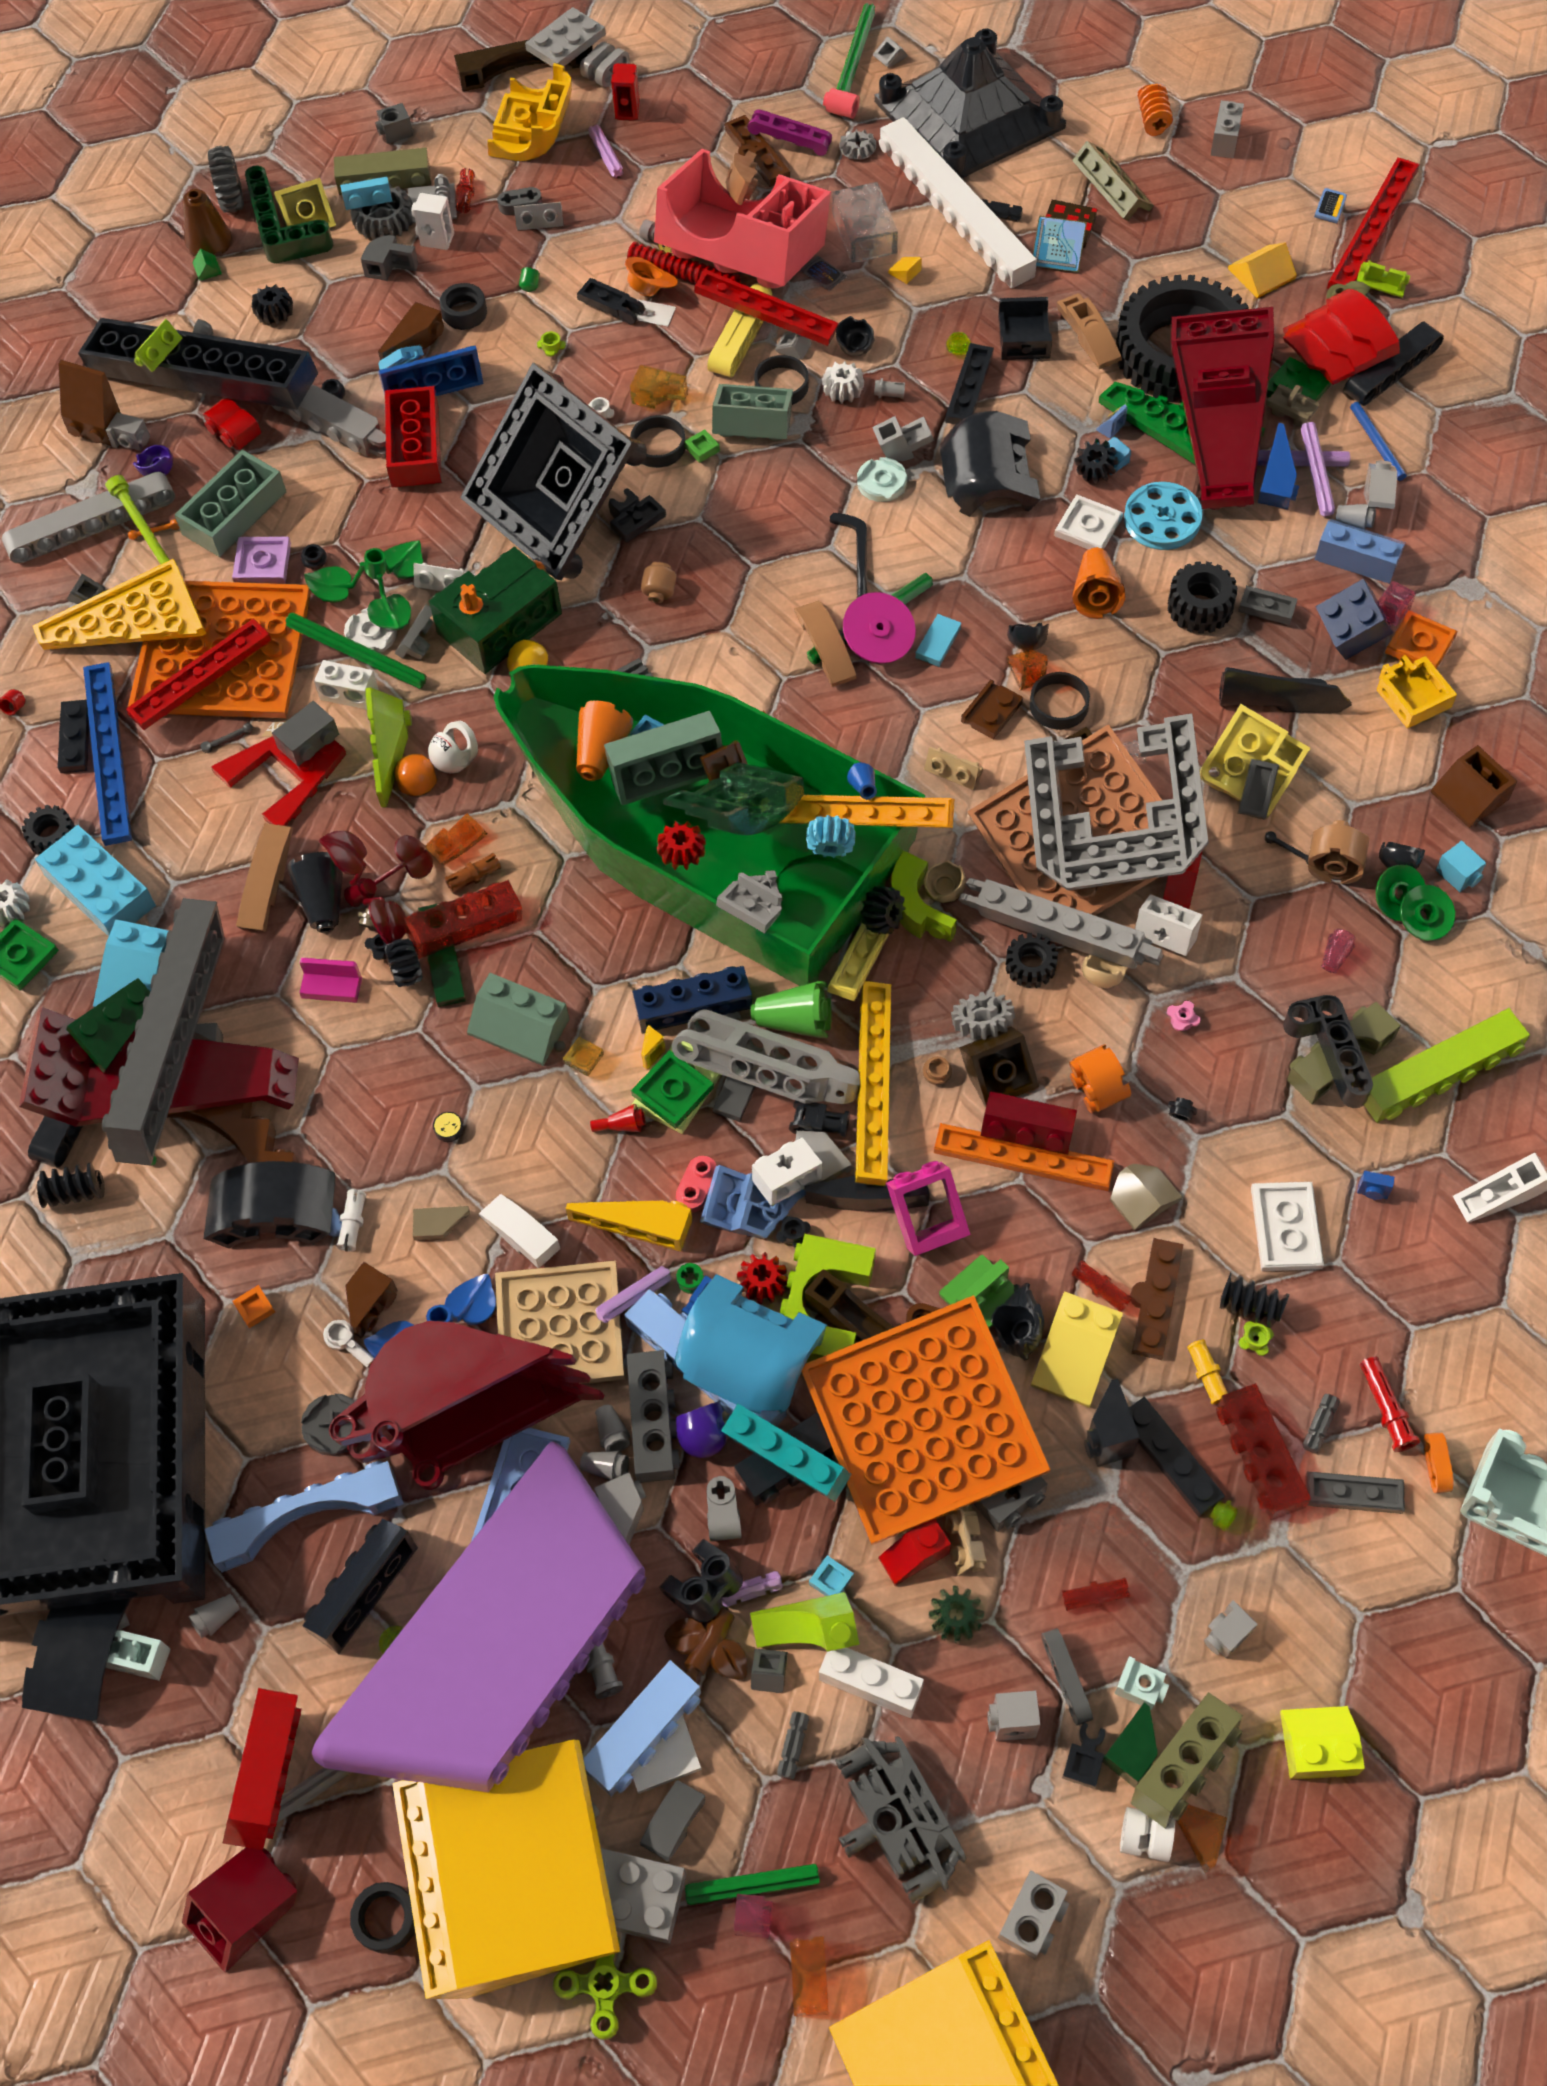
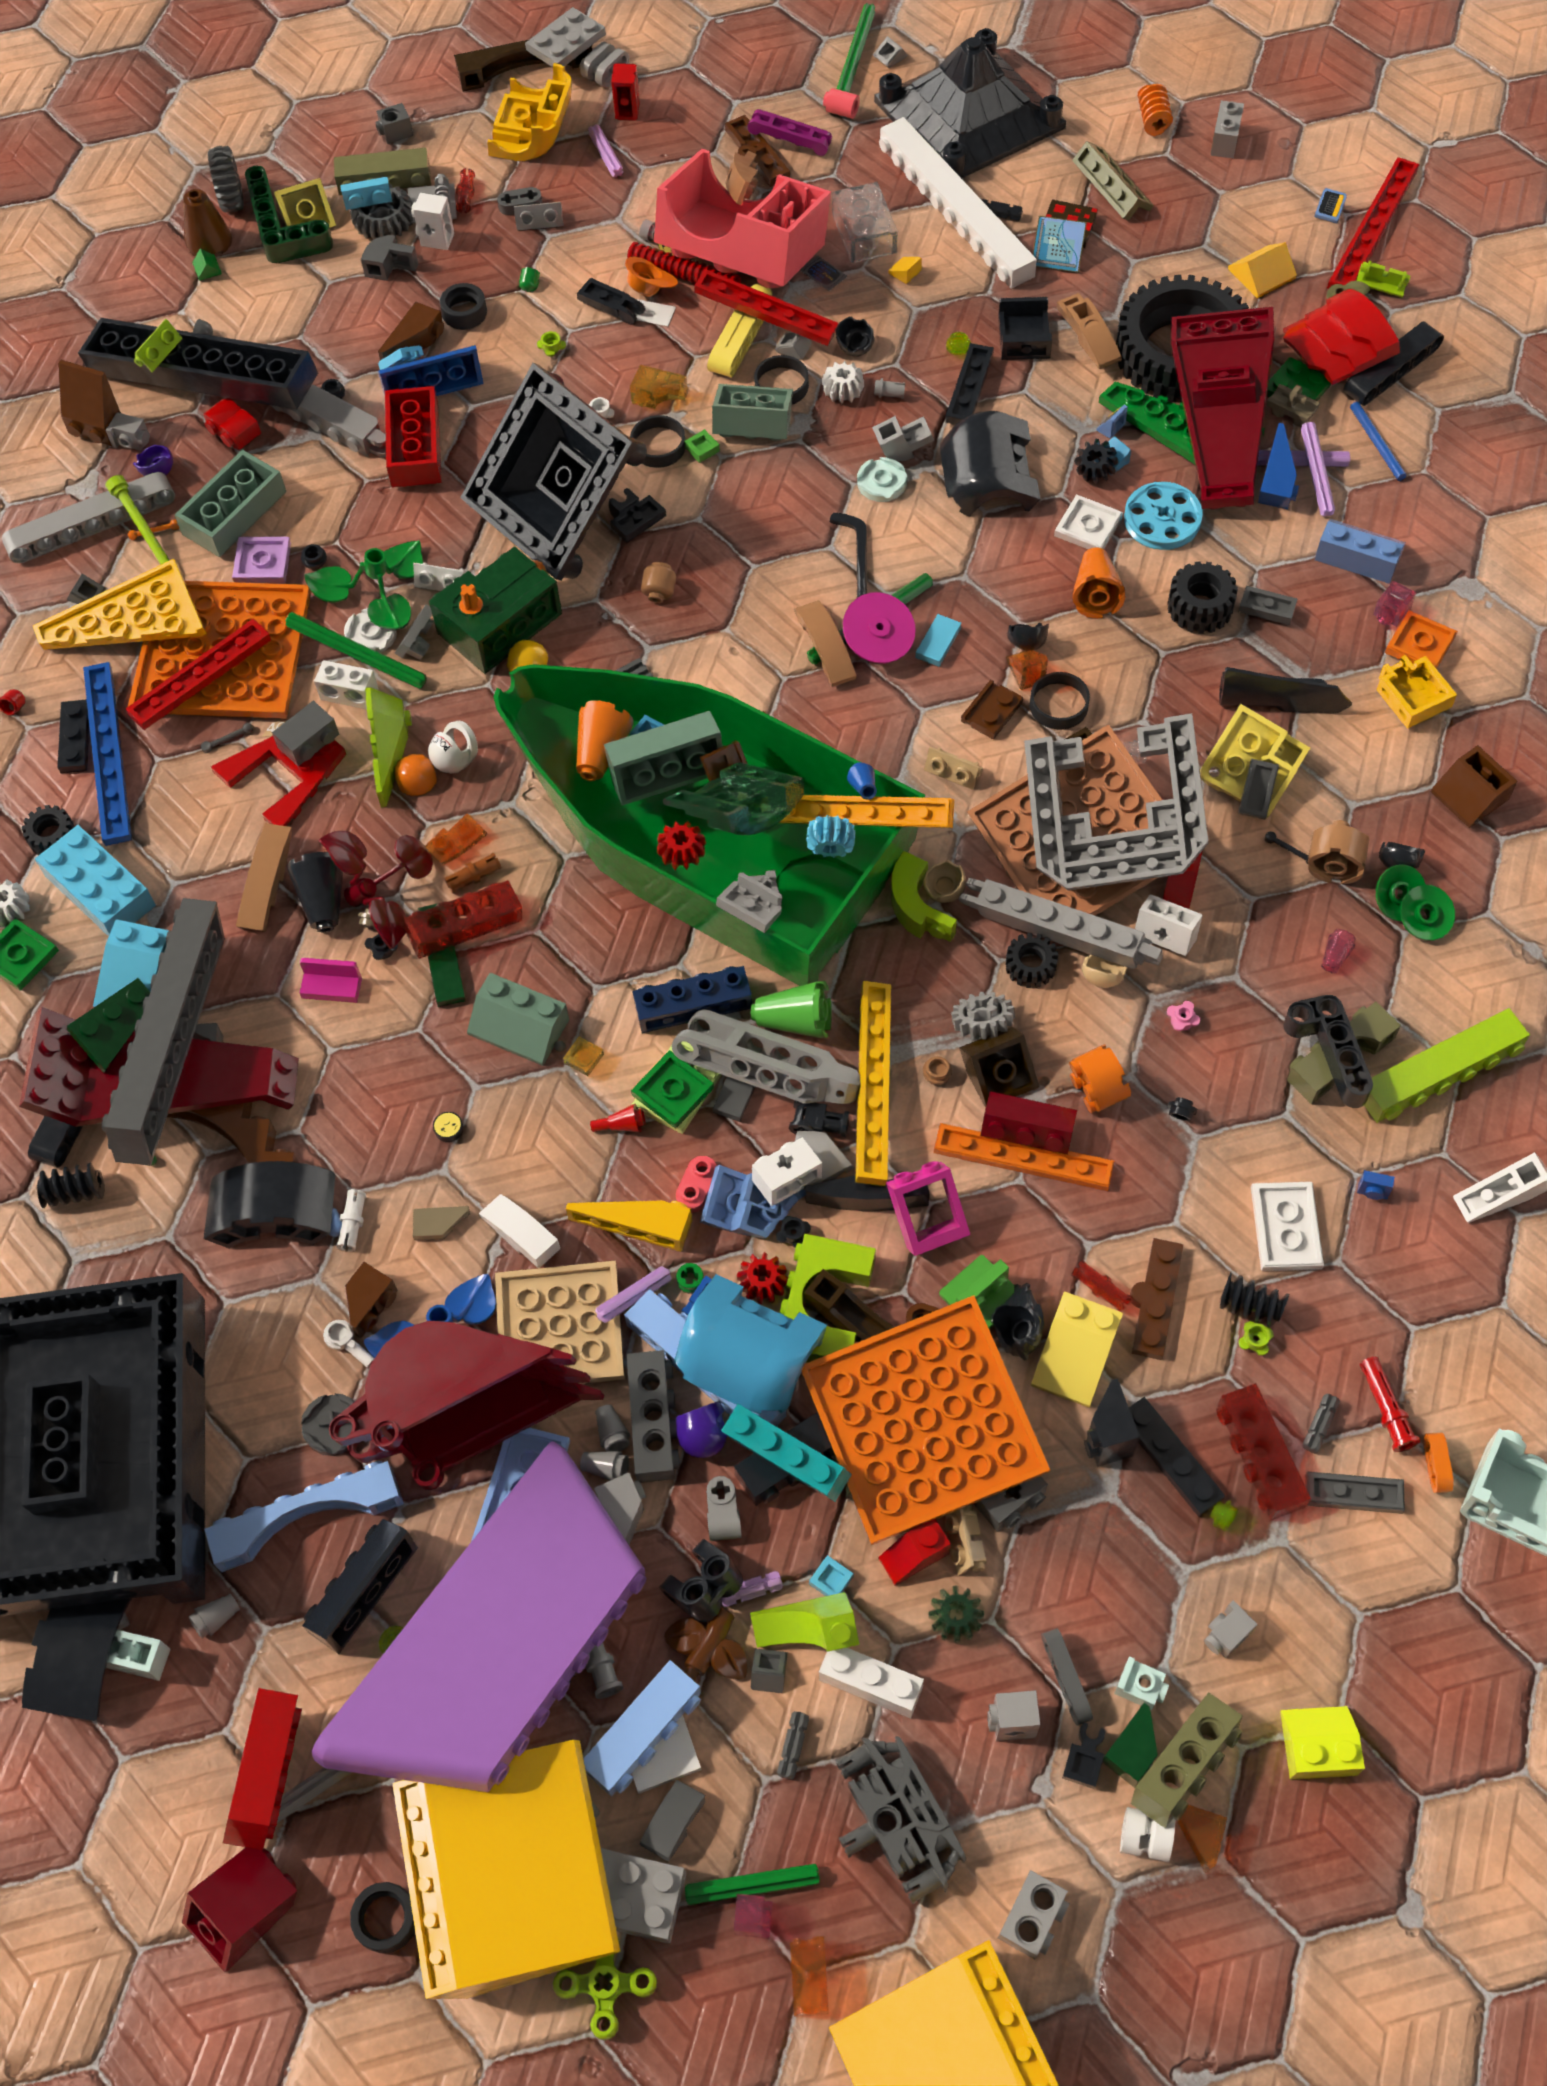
(253, 1306): orange plate -> none
(272, 304): black gear -> none
(403, 962): black gear -> none
(652, 1047): yellow slope -> none
(851, 150): light grey gear -> none
(856, 963): light yellow tile -> none
(883, 910): black gear -> none
(1095, 1594): clear red pin -> none
(1143, 1194): dark tan slope -> none
(1207, 1370): yellow pin -> none
(1354, 619): dark blue brick -> none
(1356, 515): light grey cone -> none
(1381, 485): light grey slope -> none
(1461, 867): medium azure brick -> none

